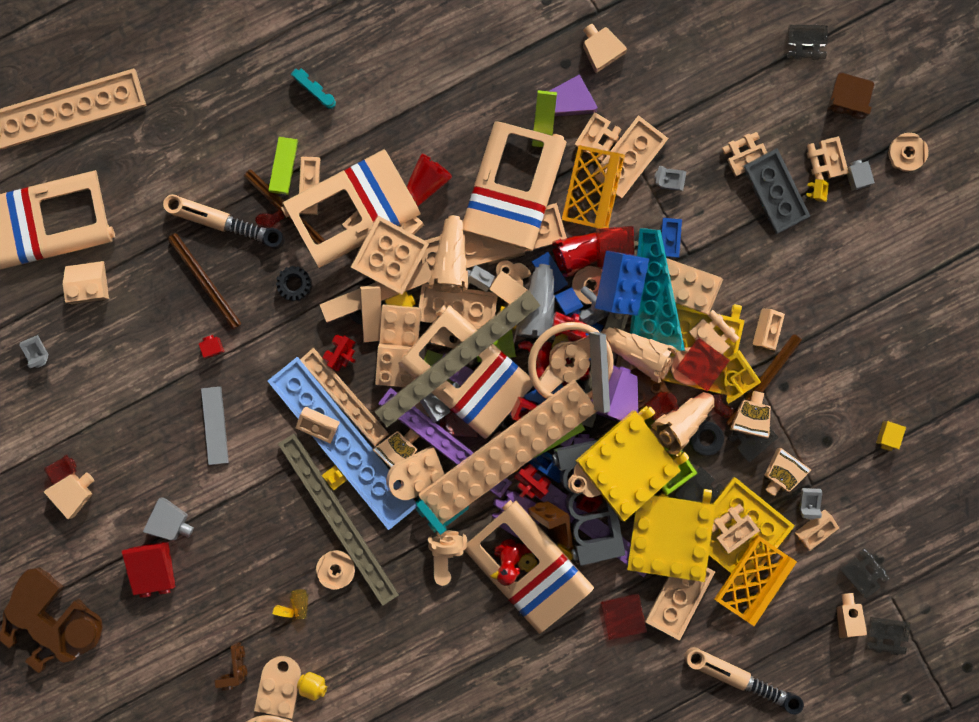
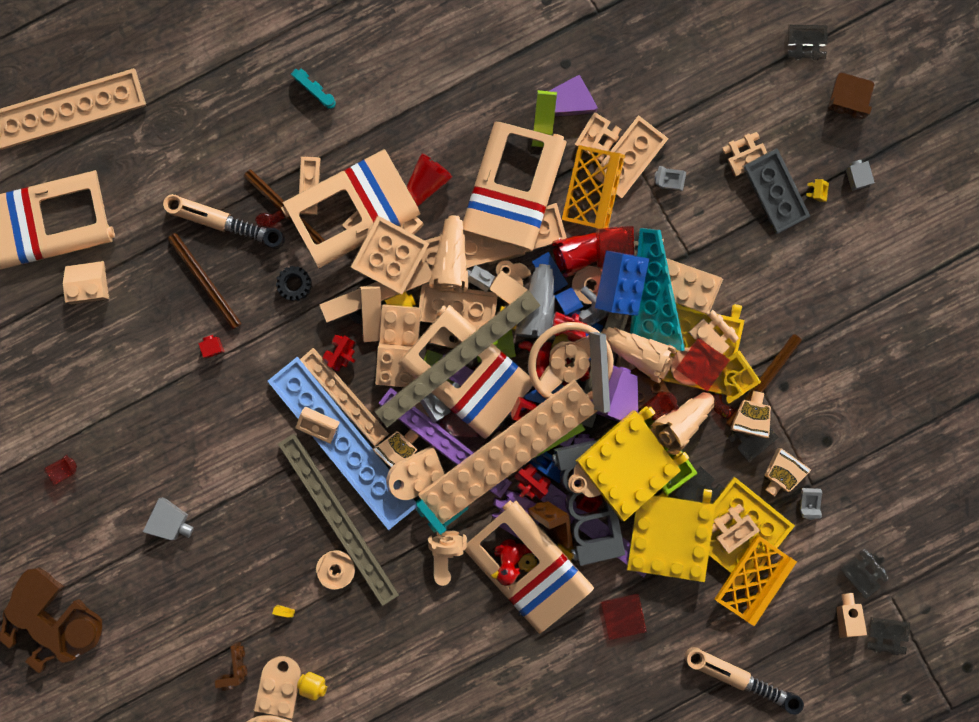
(34, 352): light grey bracket -> none
(70, 494): light nougat torso -> none
(149, 568): red slope -> none
(215, 425): light grey tile -> none
(283, 165): lime tile -> none
(299, 603): clear yellow cone -> none
(334, 477): yellow tile -> none
(602, 47): light nougat torso -> none
(671, 236): blue plate -> none
(677, 604): light nougat plate -> none
(715, 446): black tyre -> none
(768, 329): light nougat slope -> none
(817, 530): light nougat slope -> none
(833, 158): light nougat plate -> none
(890, 436): yellow brick -> none
(914, 143): light nougat plate -> none

